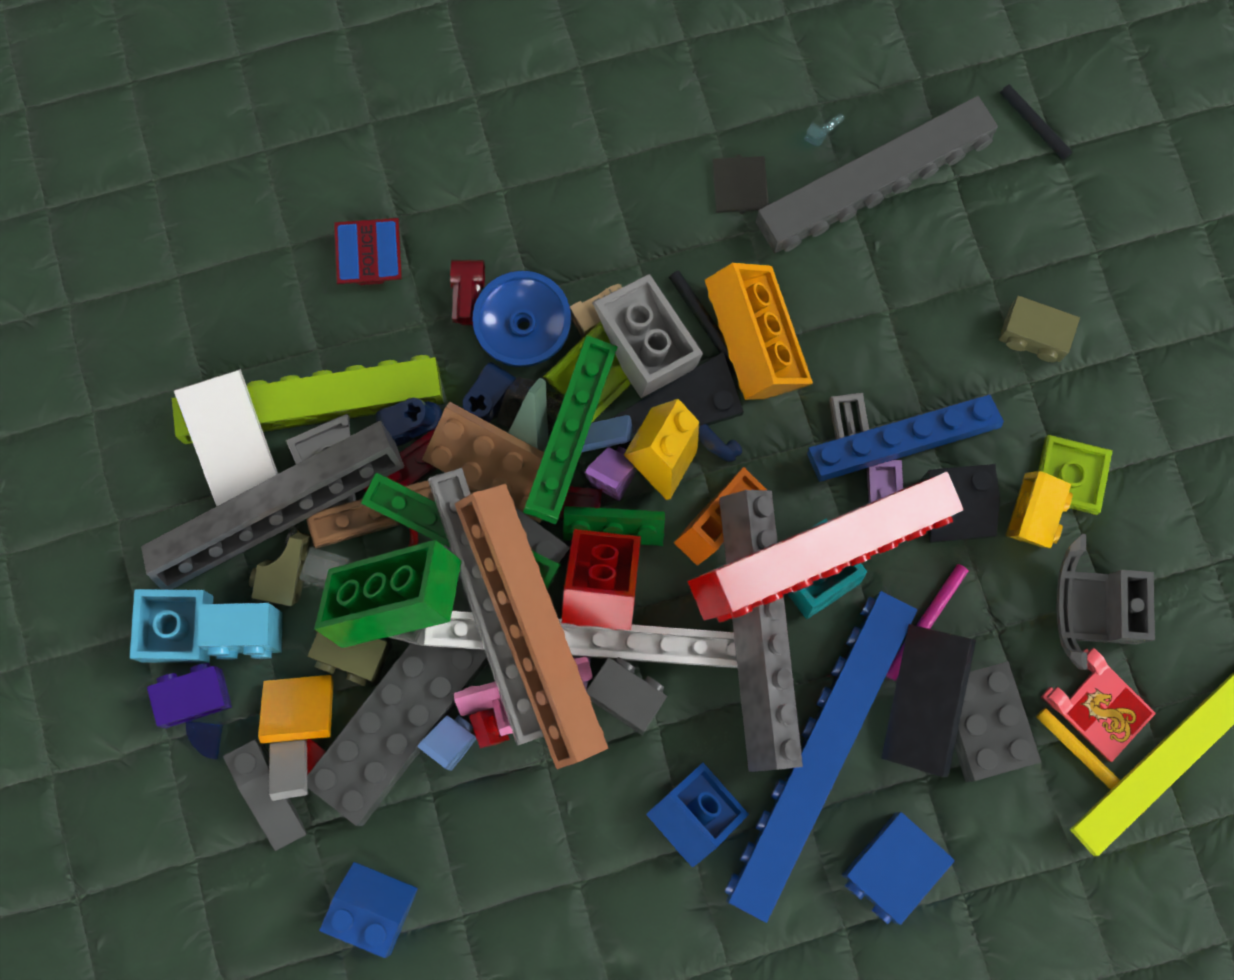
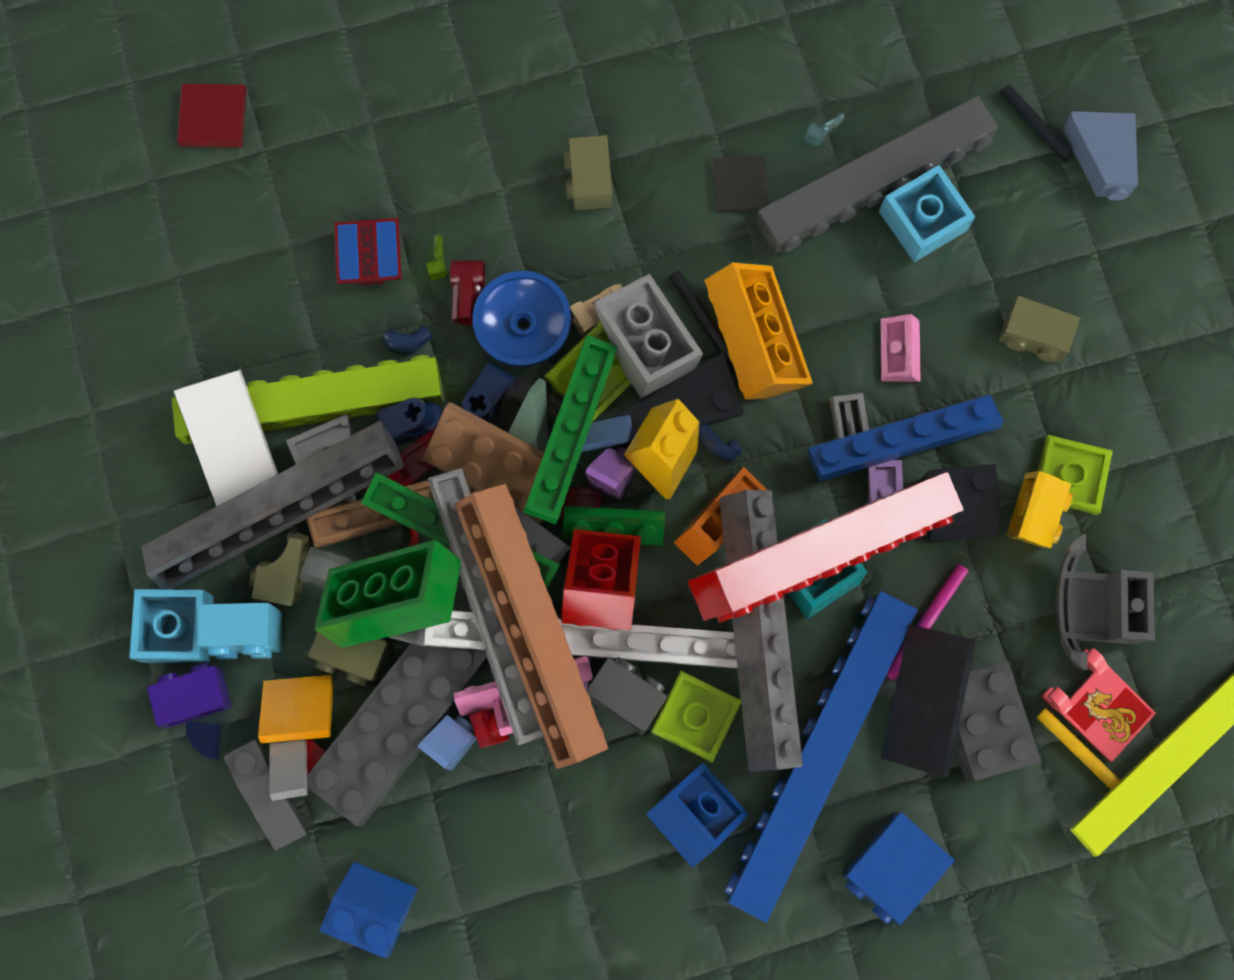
(212, 115): none -> dark red tile
(405, 343): none -> dark blue arm
(437, 267): none -> clear neon green hand
(590, 172): none -> olive brick
(696, 716): none -> lime tile
(900, 349): none -> bright pink slope
(926, 213): none -> medium azure brick
(1105, 150): none -> sand blue slope

